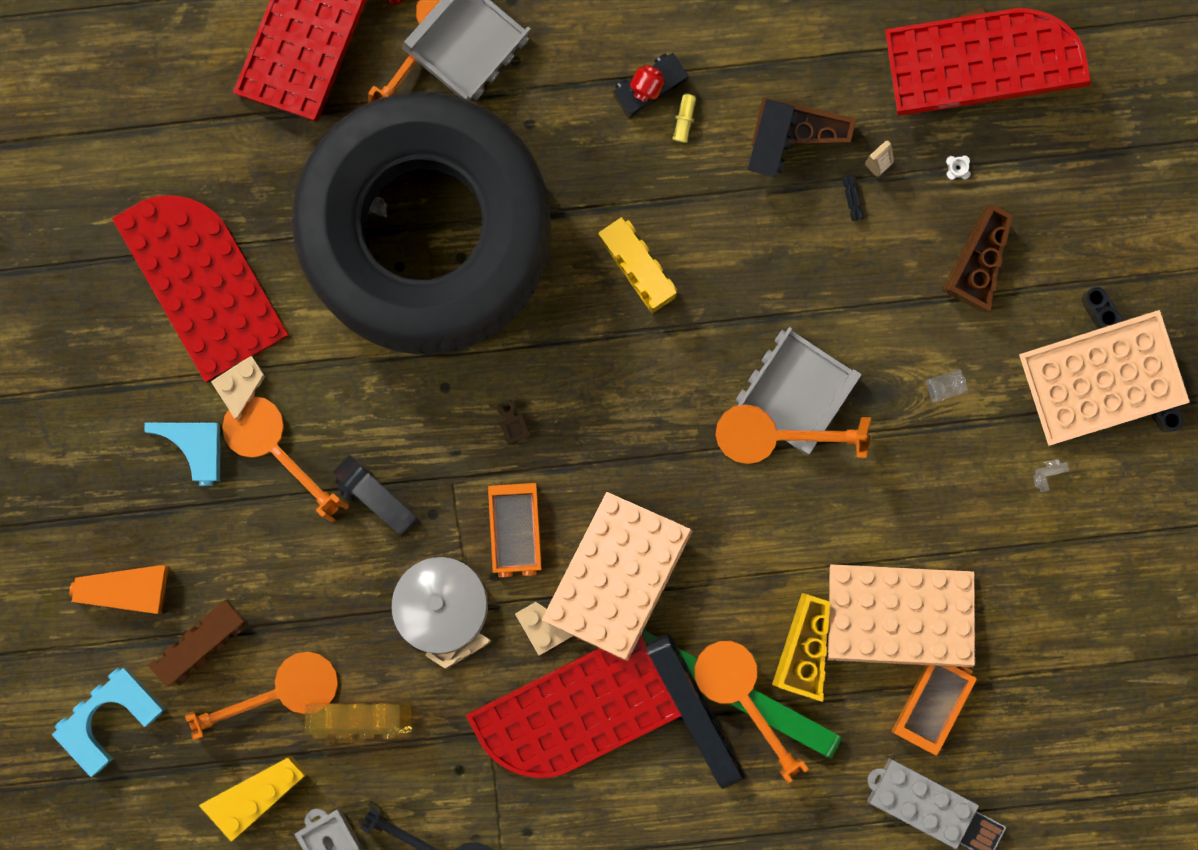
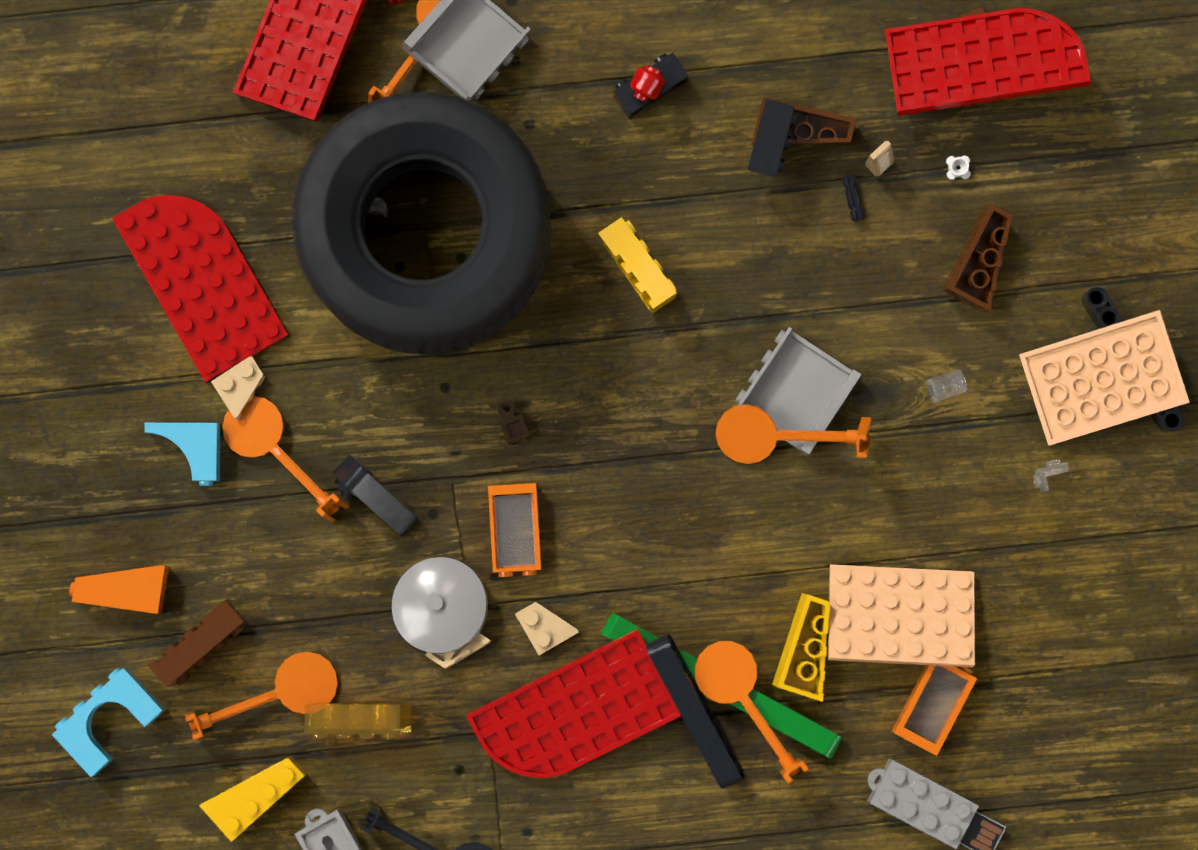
(617, 576): light nougat plate -> none
(684, 118): light yellow axle -> none

